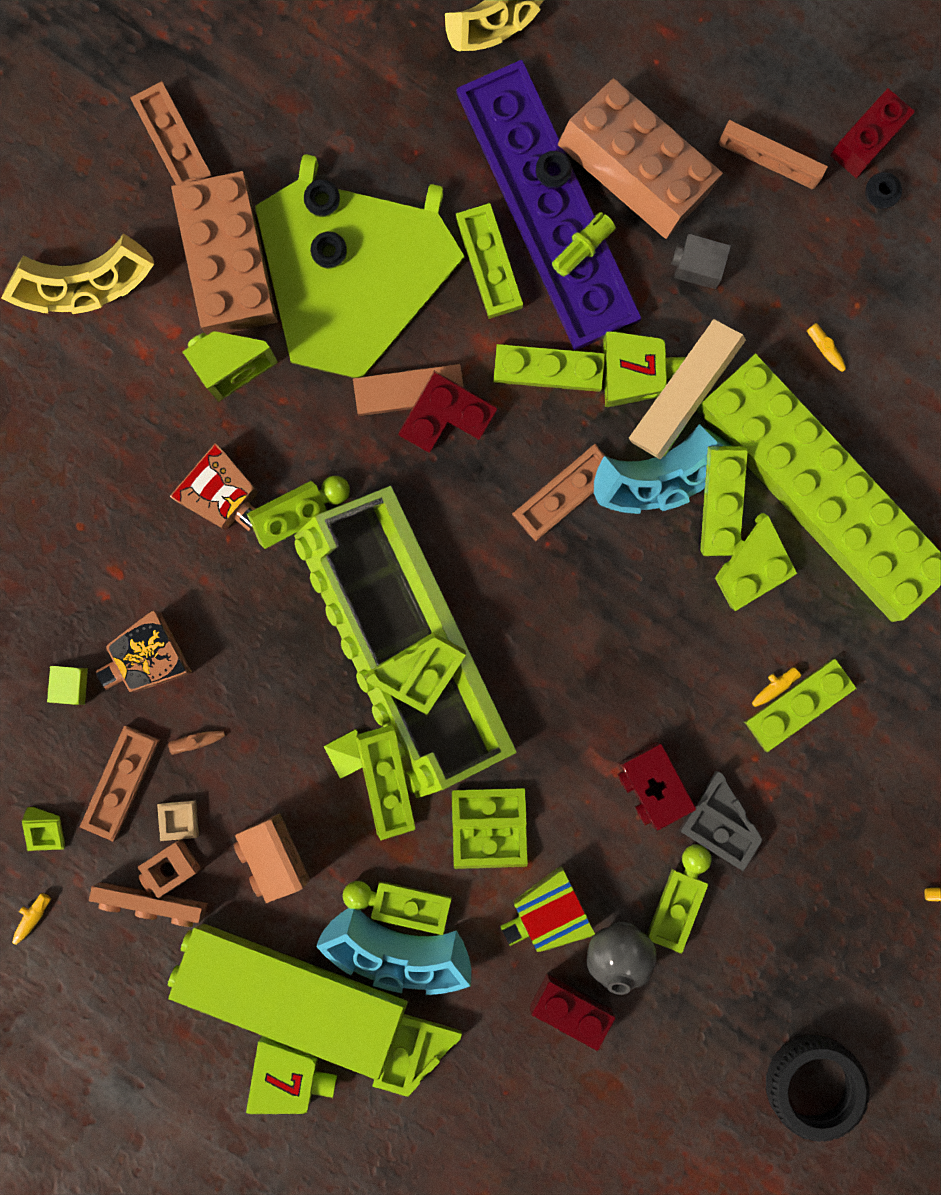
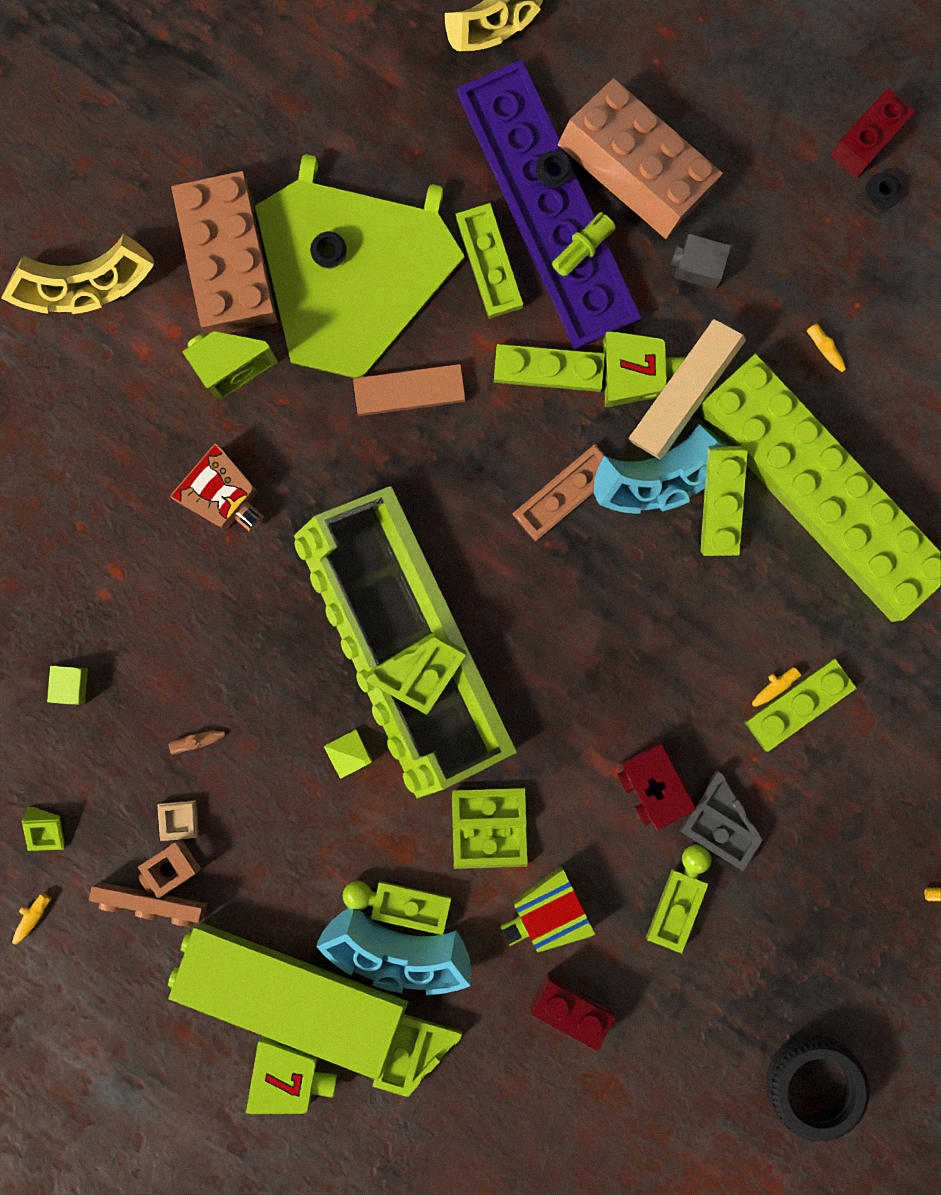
(119, 783): nougat tile -> none
(144, 656): torso -> none
(170, 135): nougat plate -> none
(272, 859): nougat slope -> none
(295, 509): lime plate -> none
(319, 187): black plate -> none
(385, 782): lime plate -> none
(443, 403): dark red plate -> none
(621, 957): dark grey plant -> none
(755, 565): lime wing -> none
(772, 155): nougat tile -> none

